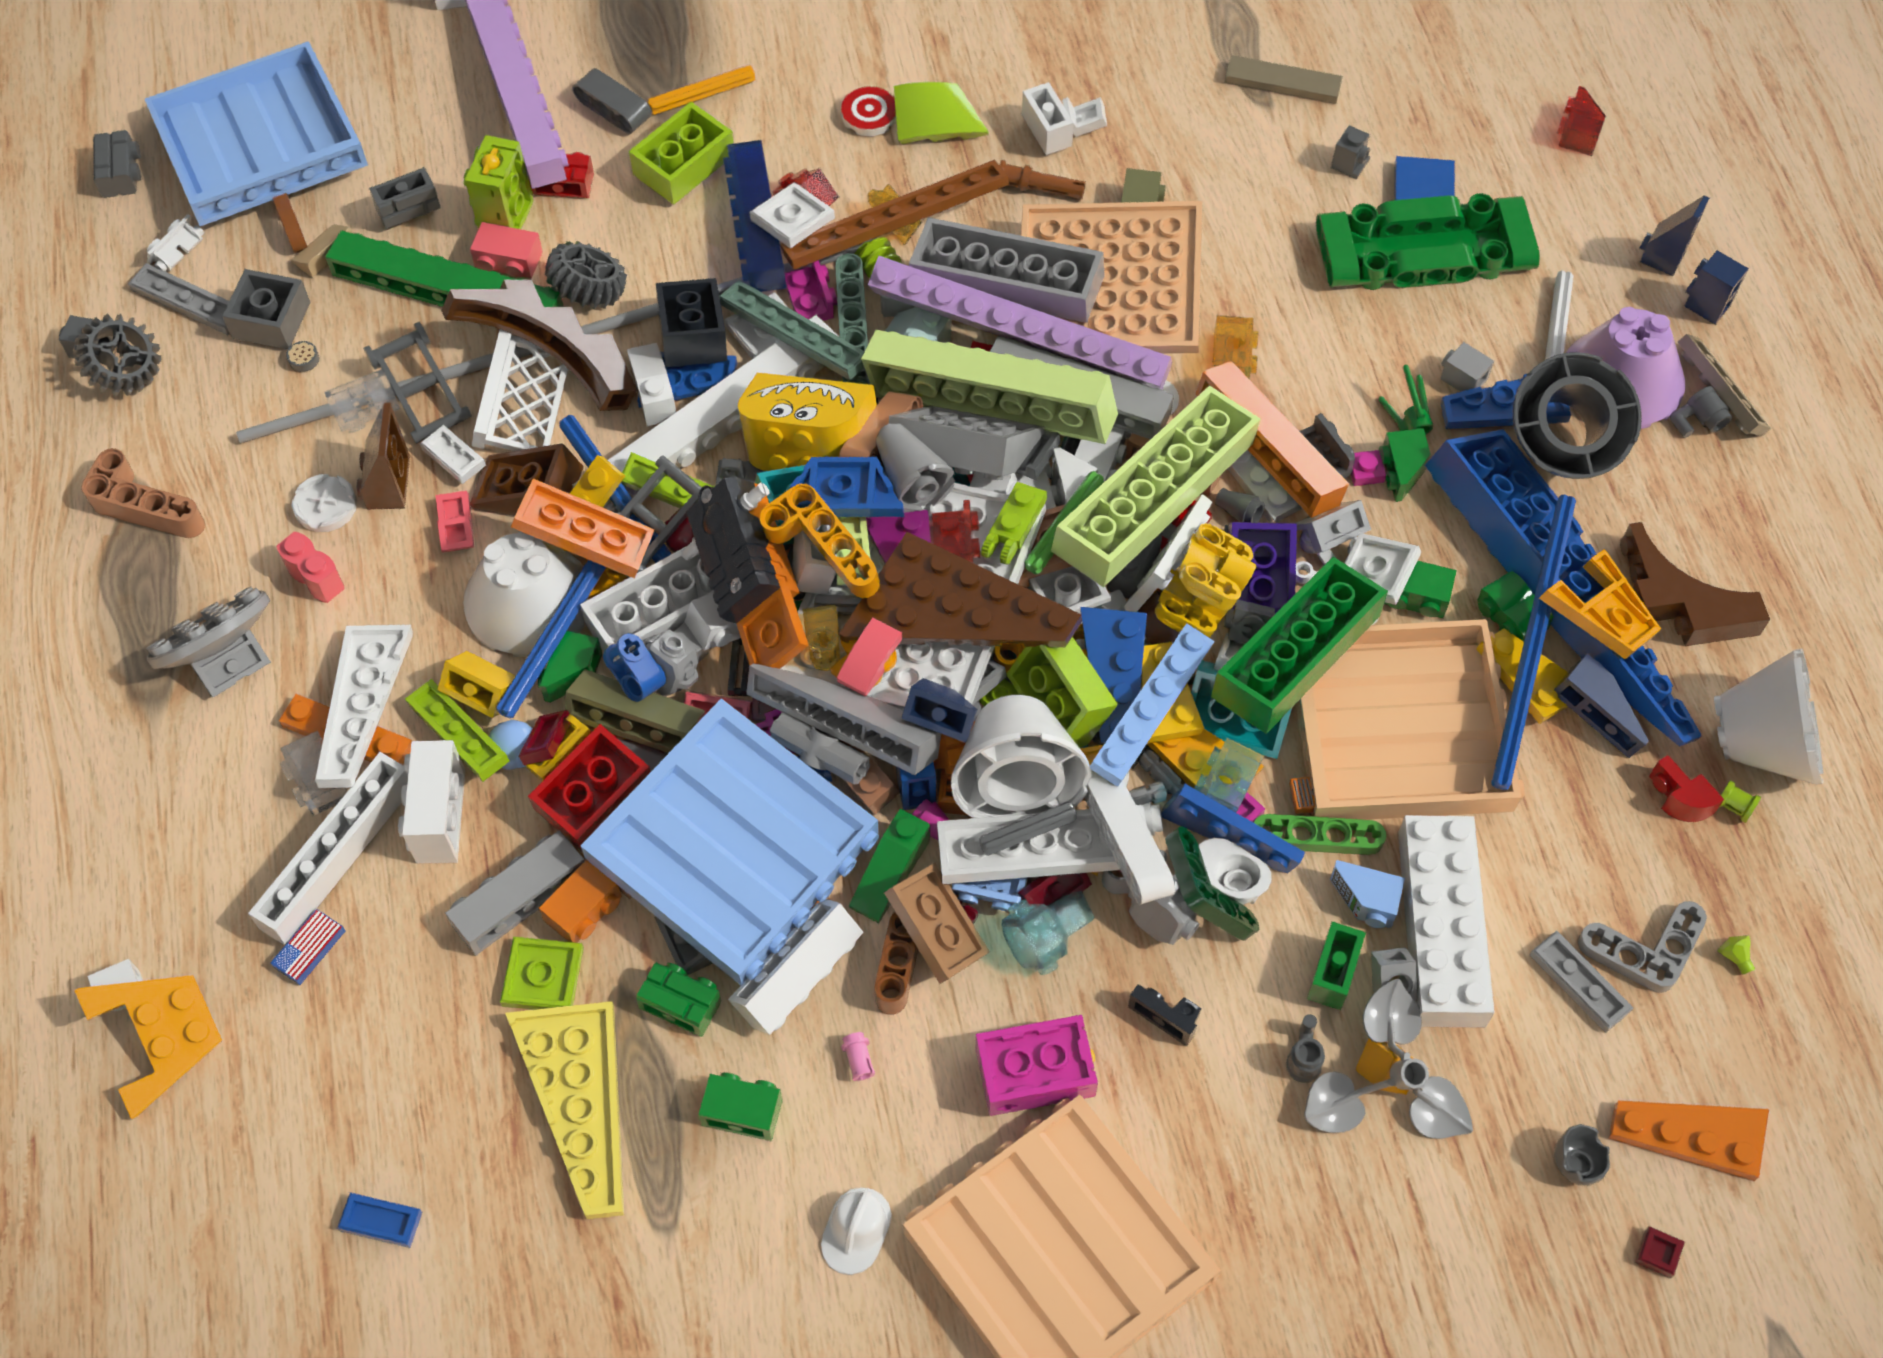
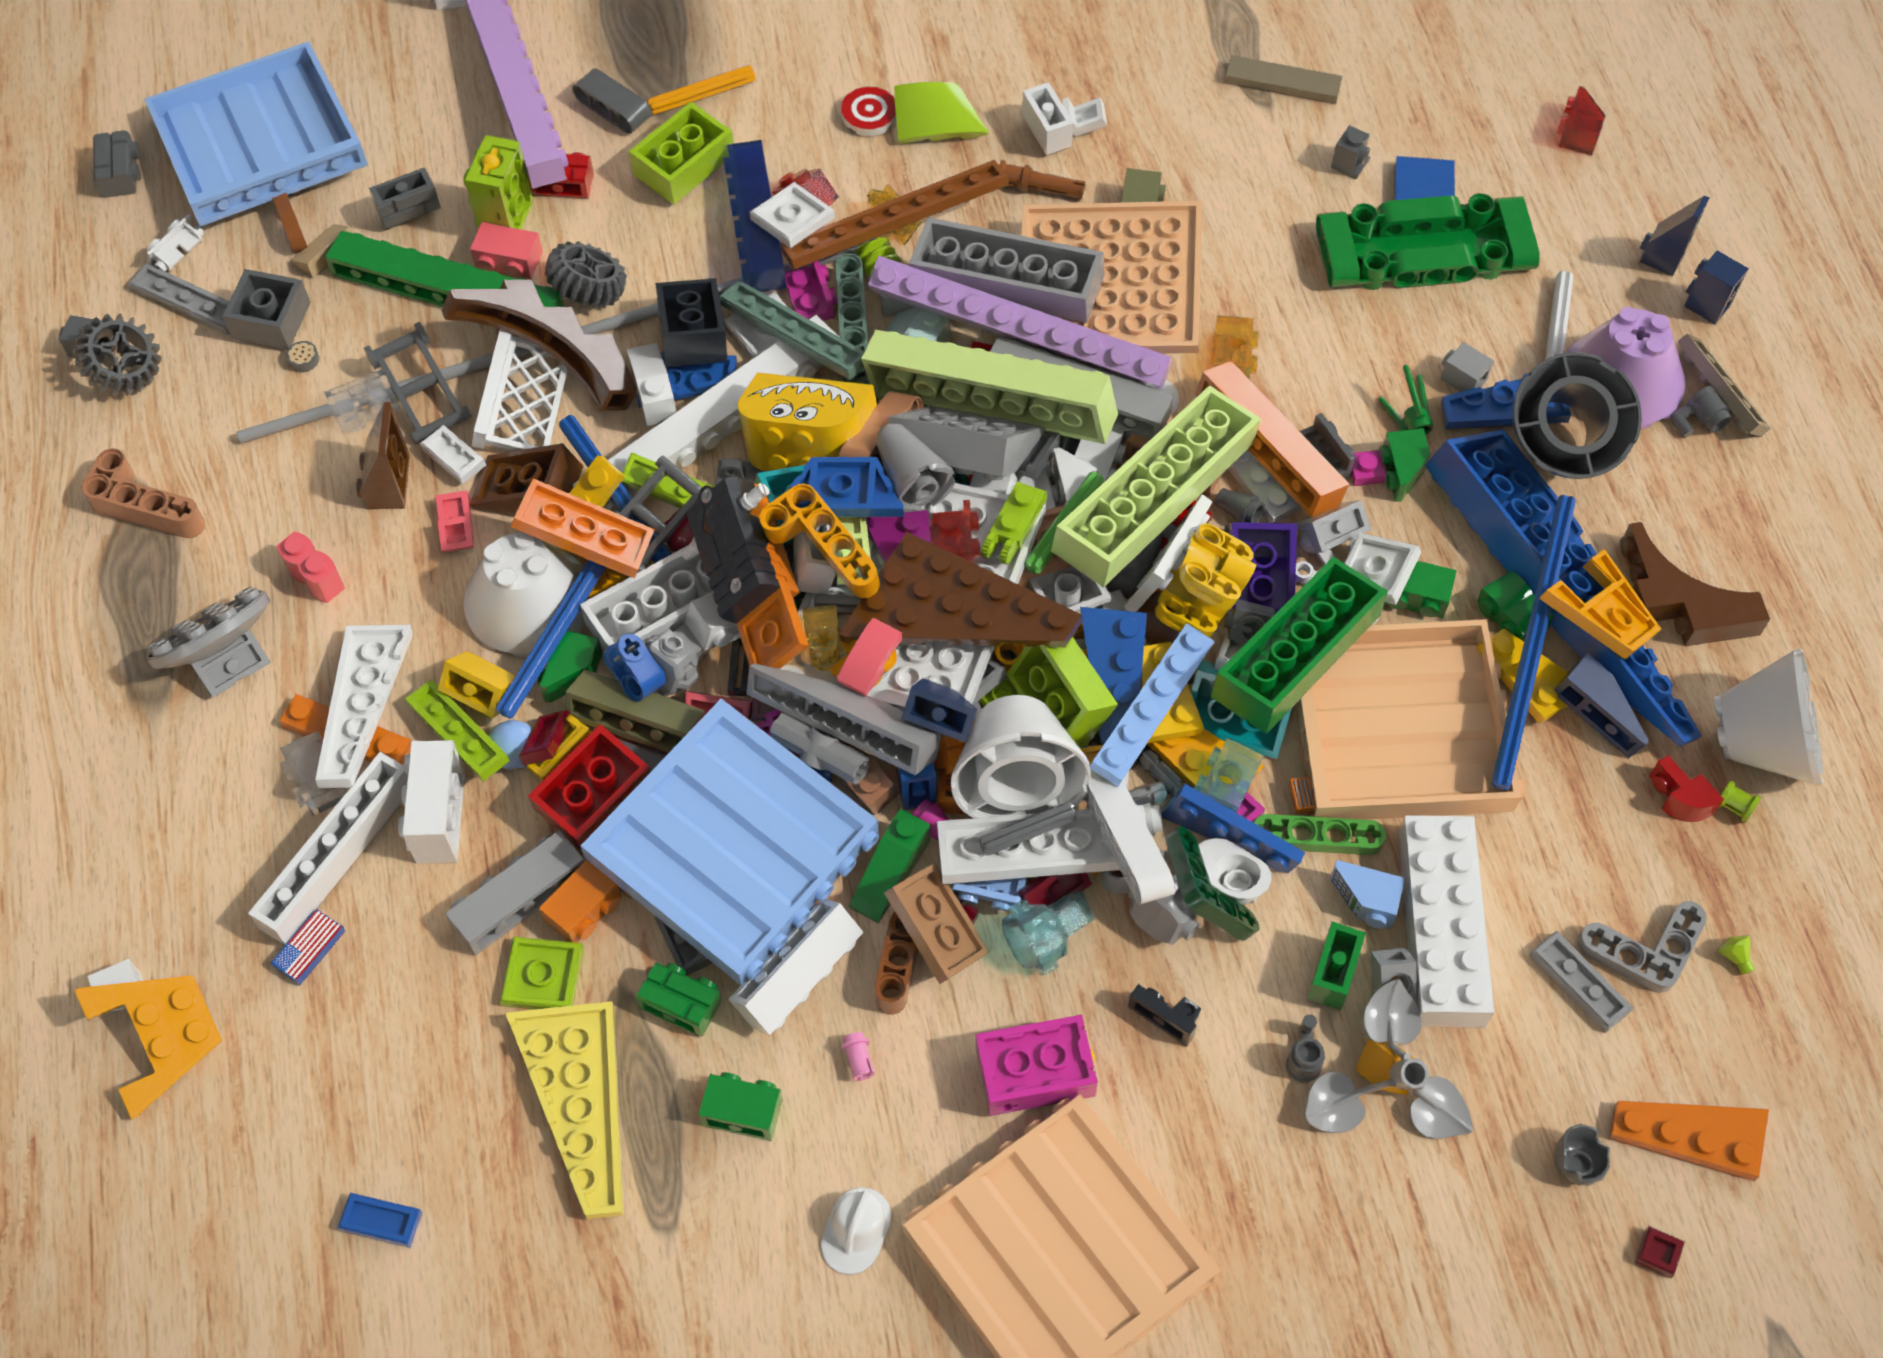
(324, 503): white tile -> none

